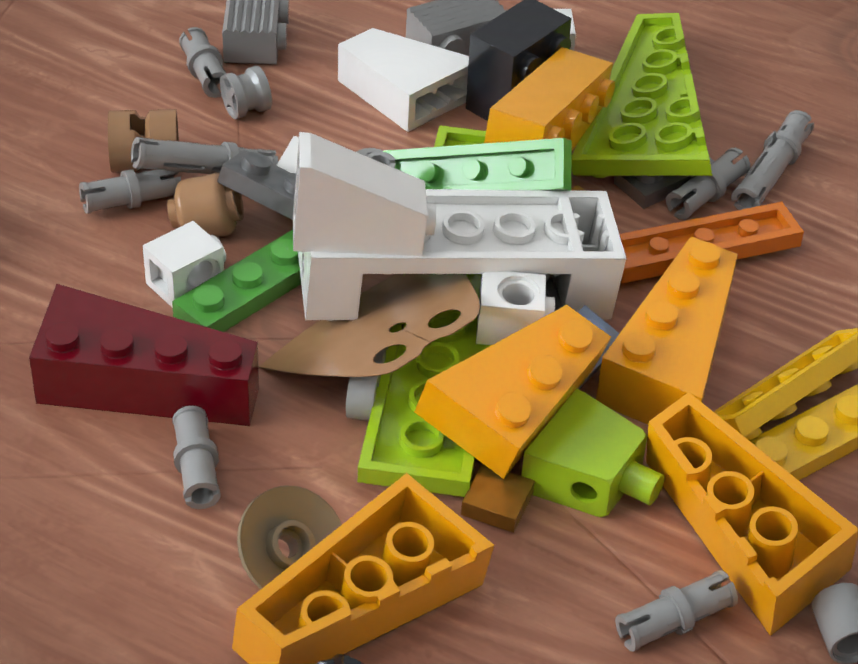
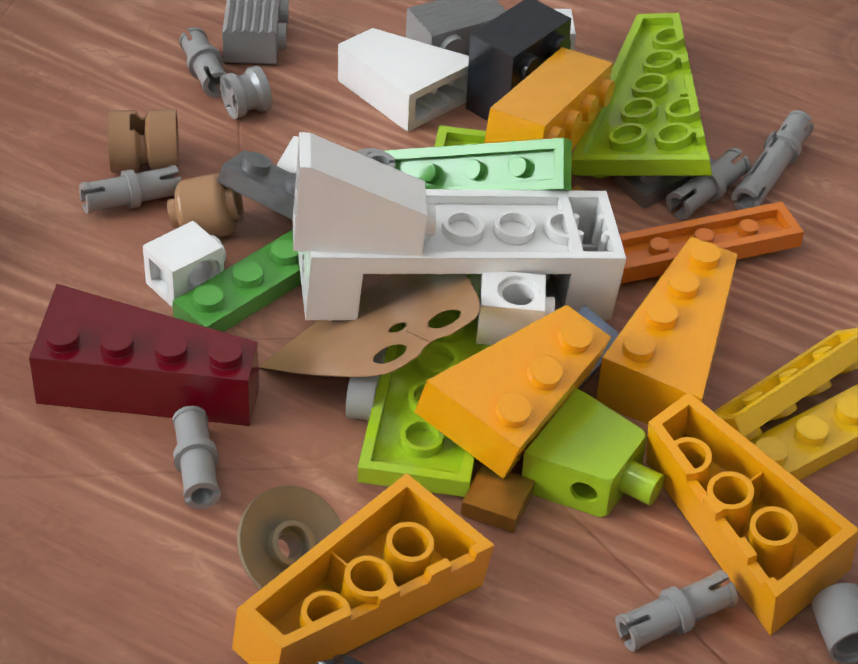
(187, 156): light grey pin -> none

